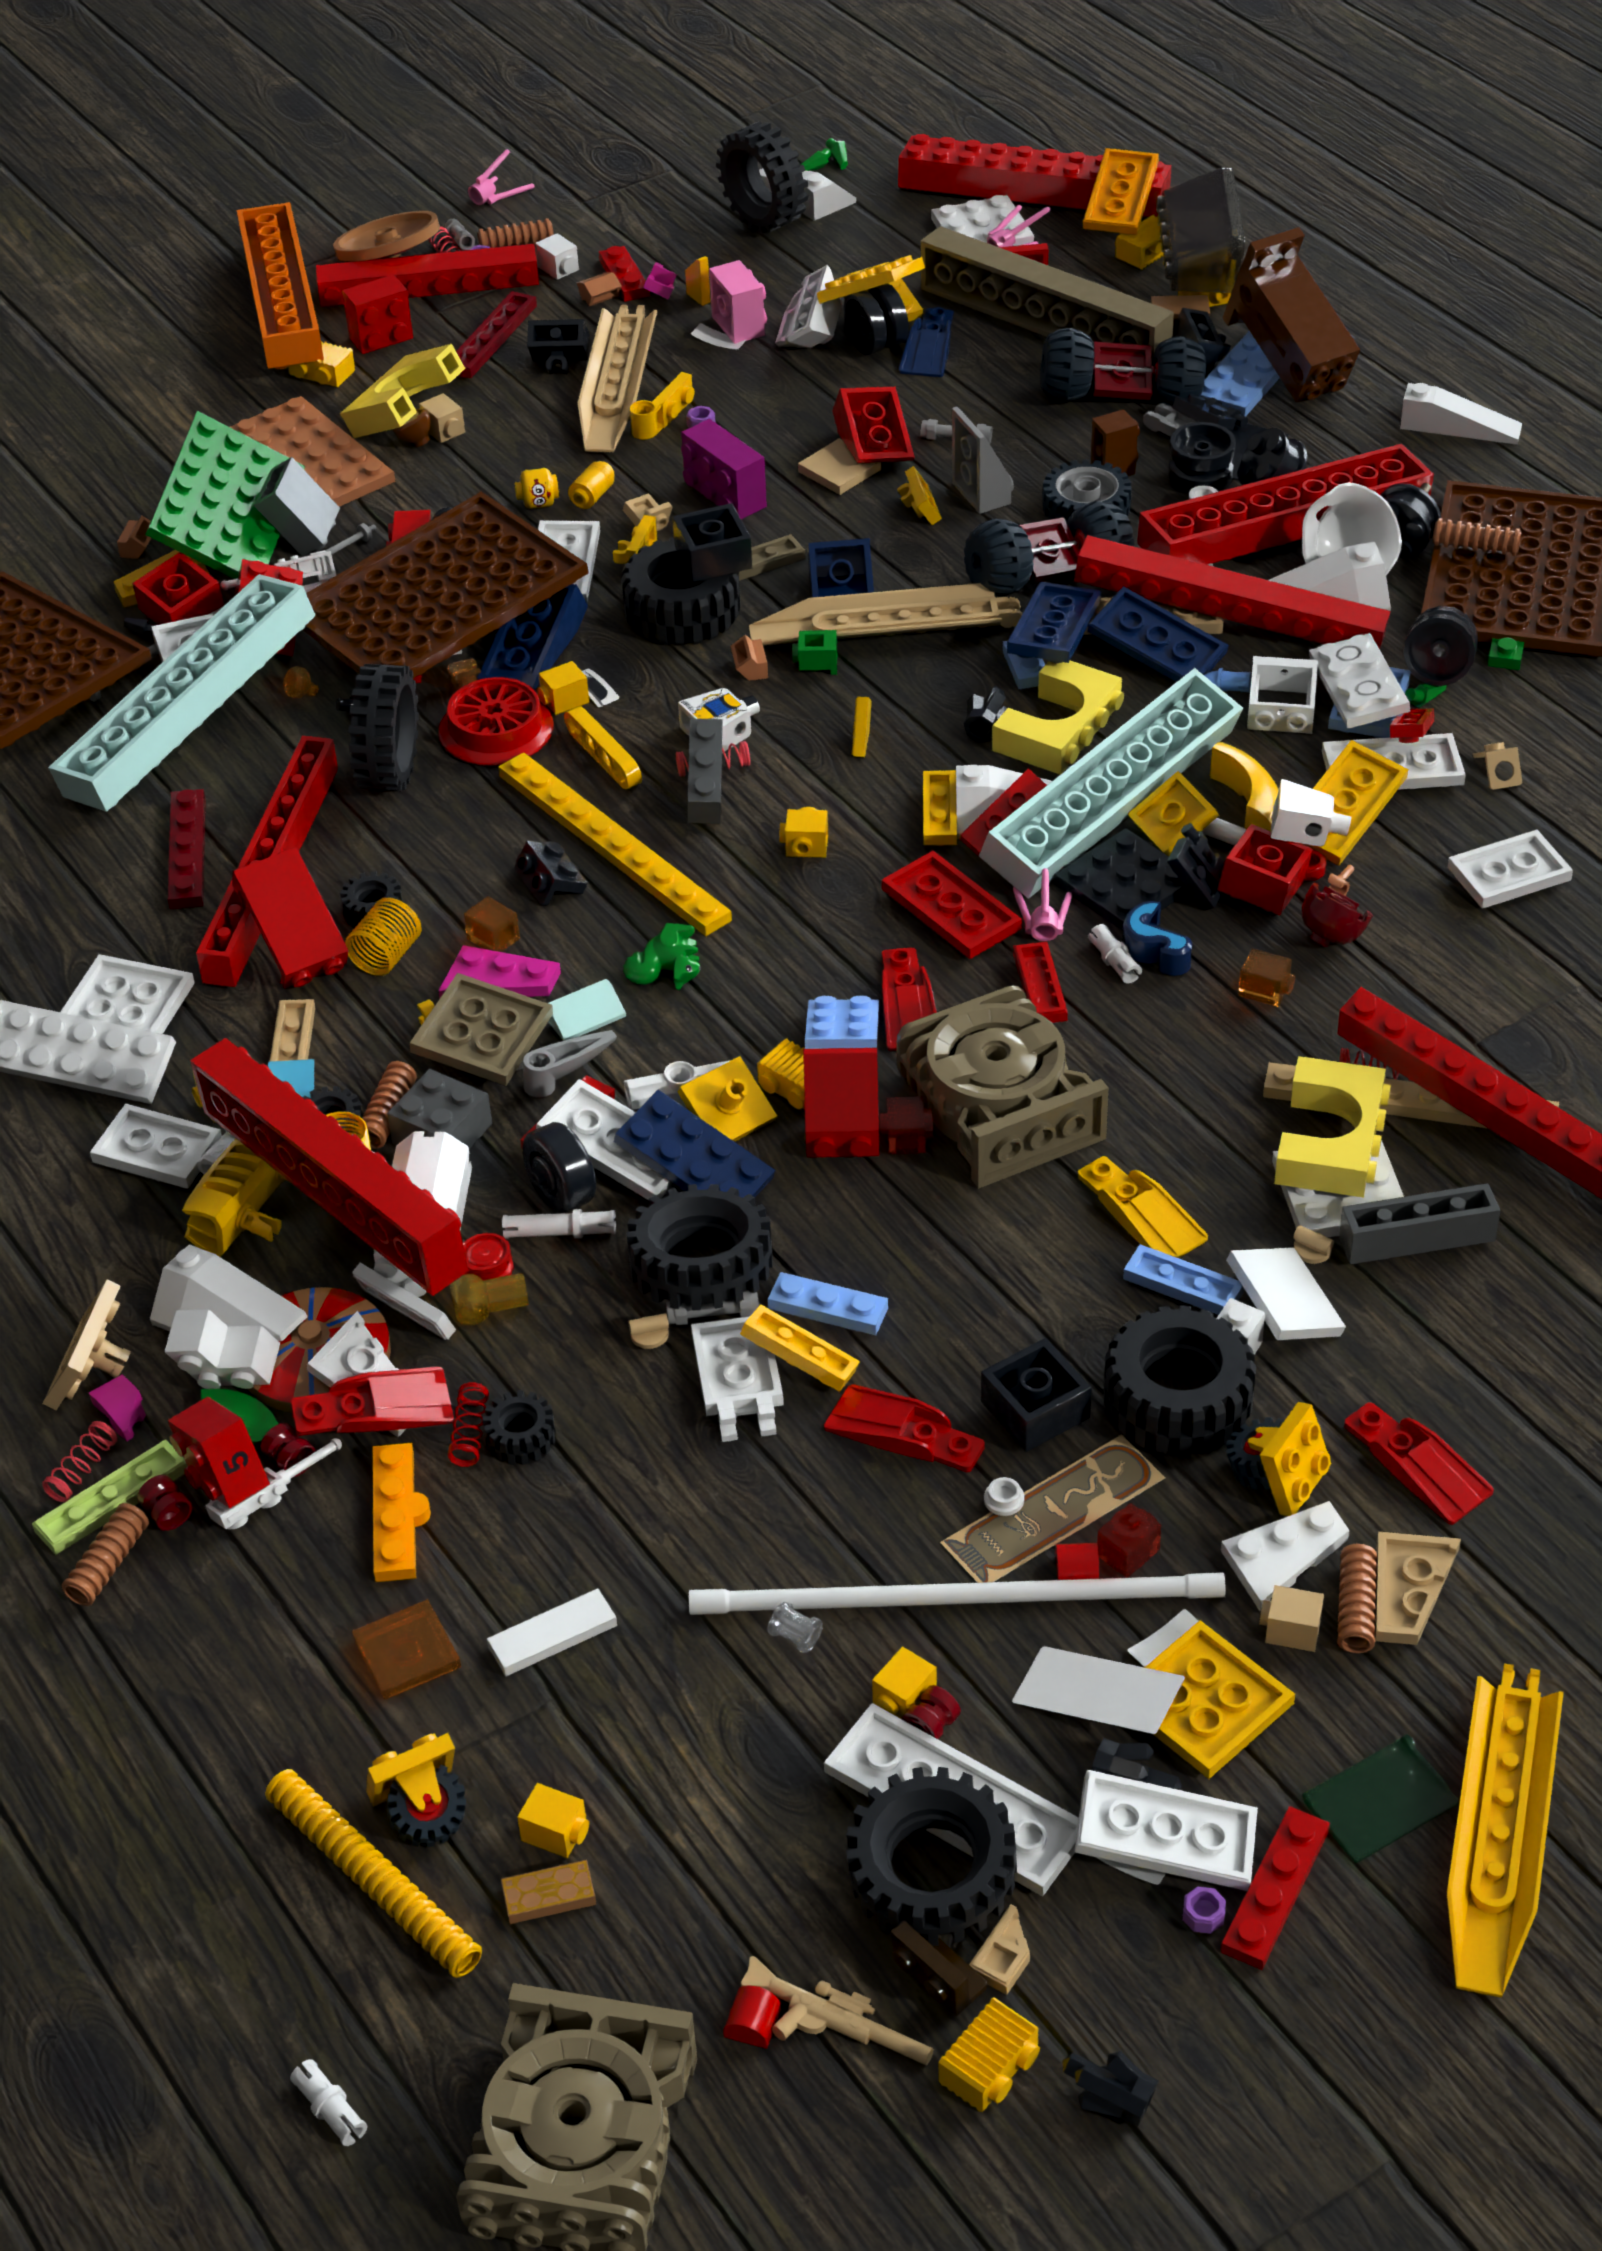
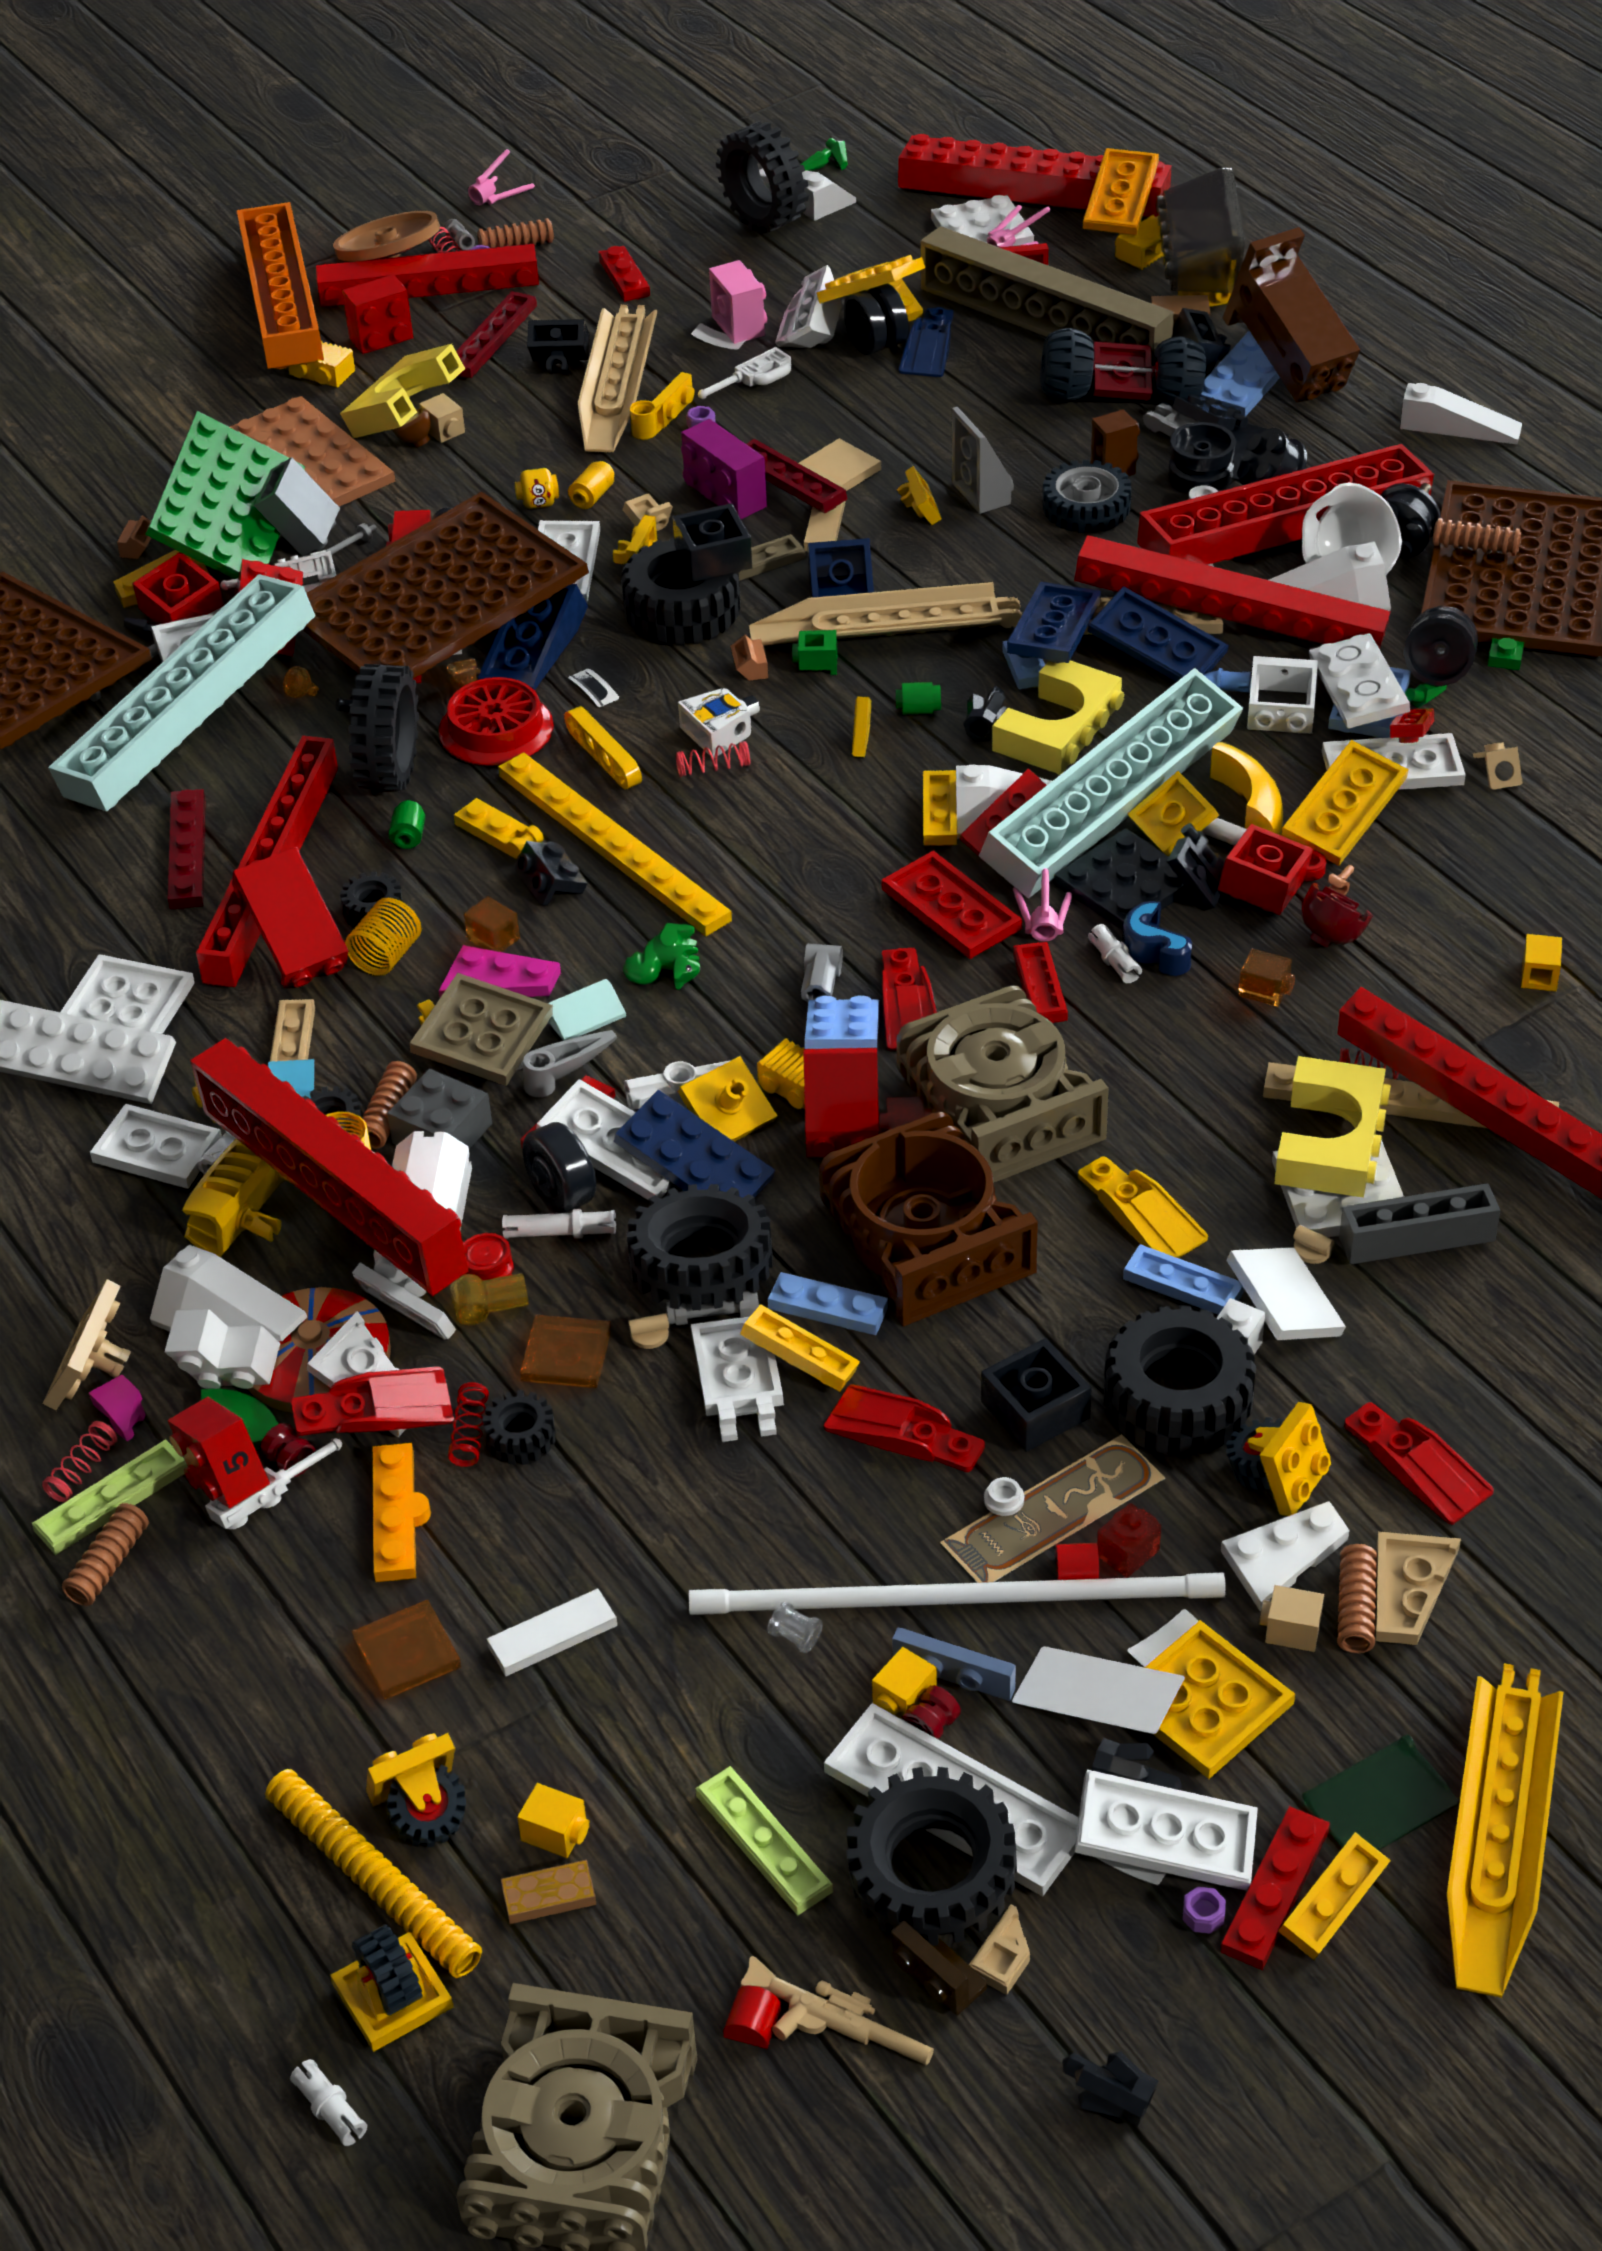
(164, 1502): dark red wheel -> none
(390, 1987): none -> yellow plate
(407, 824): none -> green brick
(496, 827): none -> yellow plate
(557, 256): white brick -> none
(563, 688): yellow brick -> none
(565, 1351): none -> clear orange tile
(599, 288): nougat piece -> none
(660, 281): dark pink slope -> none
(698, 281): yellow tile -> none
(705, 771): dark grey brick -> none
(758, 370): none -> white piece
(764, 1840): none -> yellowish green tile
(799, 480): none -> dark red plate
(805, 832): yellow brick -> none
(821, 968): none -> light grey piece
(824, 526): none -> tan tile
(872, 424): red slope -> none
(918, 698): none -> green brick
(931, 429): light grey bar -> none
(939, 1217): none -> reddish brown brick
(959, 1665): none -> sand blue plate
(989, 2055): yellow brick -> none
(1008, 554): black plate -> none
(1305, 815): white torso -> none
(1334, 1896): none -> yellow plate
(1509, 869): white plate -> none
(1541, 962): none -> yellow brick

